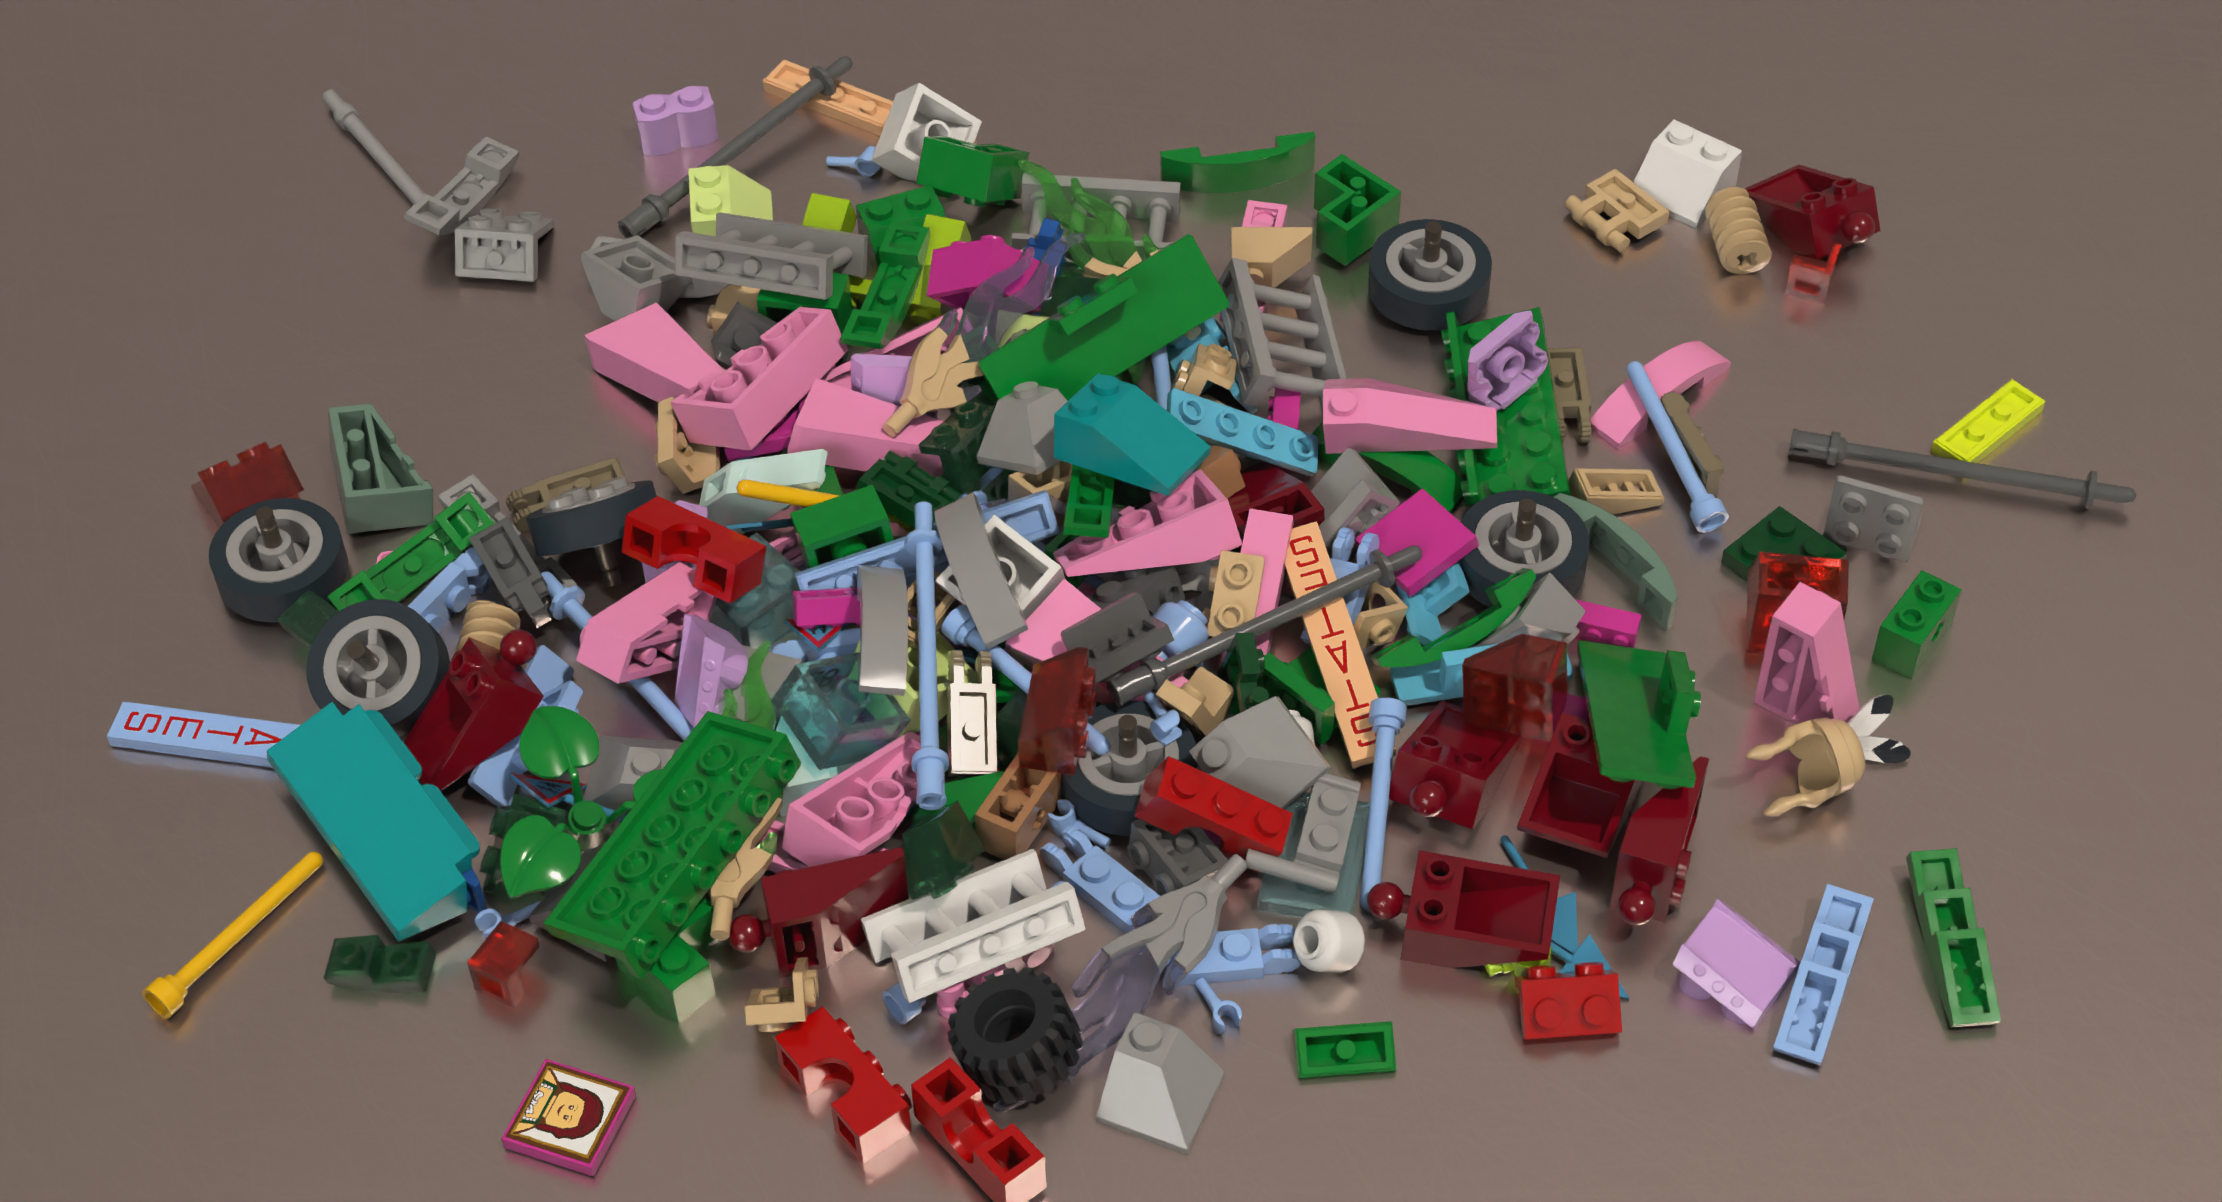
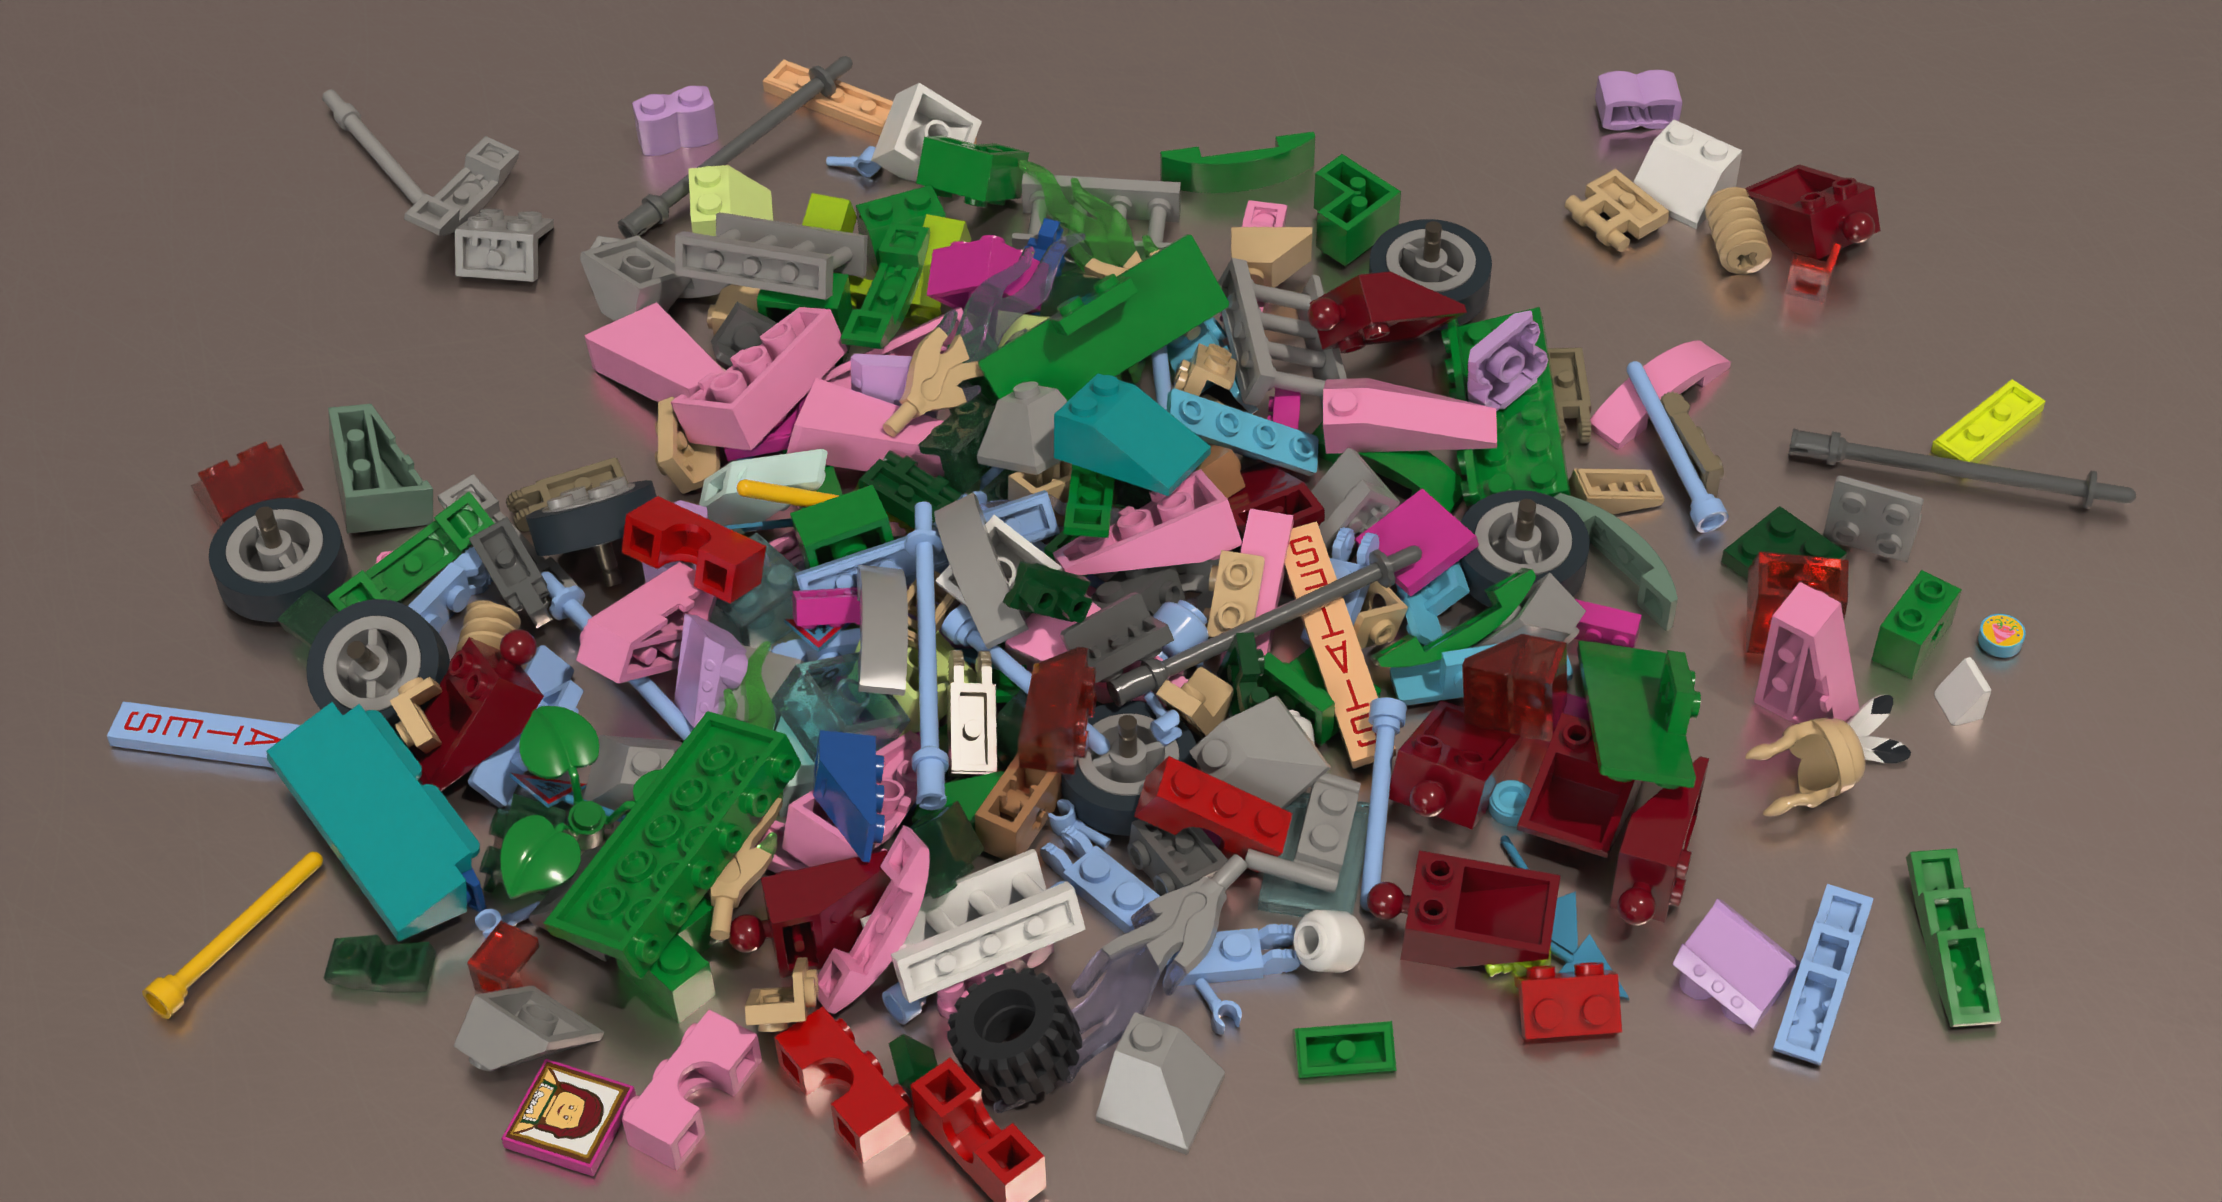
(414, 725): none -> tan bracket
(520, 1027): none -> light grey slope
(710, 1056): none -> bright pink arch
(847, 787): none -> blue slope
(852, 973): none -> bright pink slope
(911, 1059): none -> dark green tile
(1049, 592): none -> dark green hips
(1378, 311): none -> dark red slope
(1508, 802): none -> medium azure tile
(1638, 100): none -> lavender brick
(1964, 693): none -> white slope
(2001, 635): none -> tile

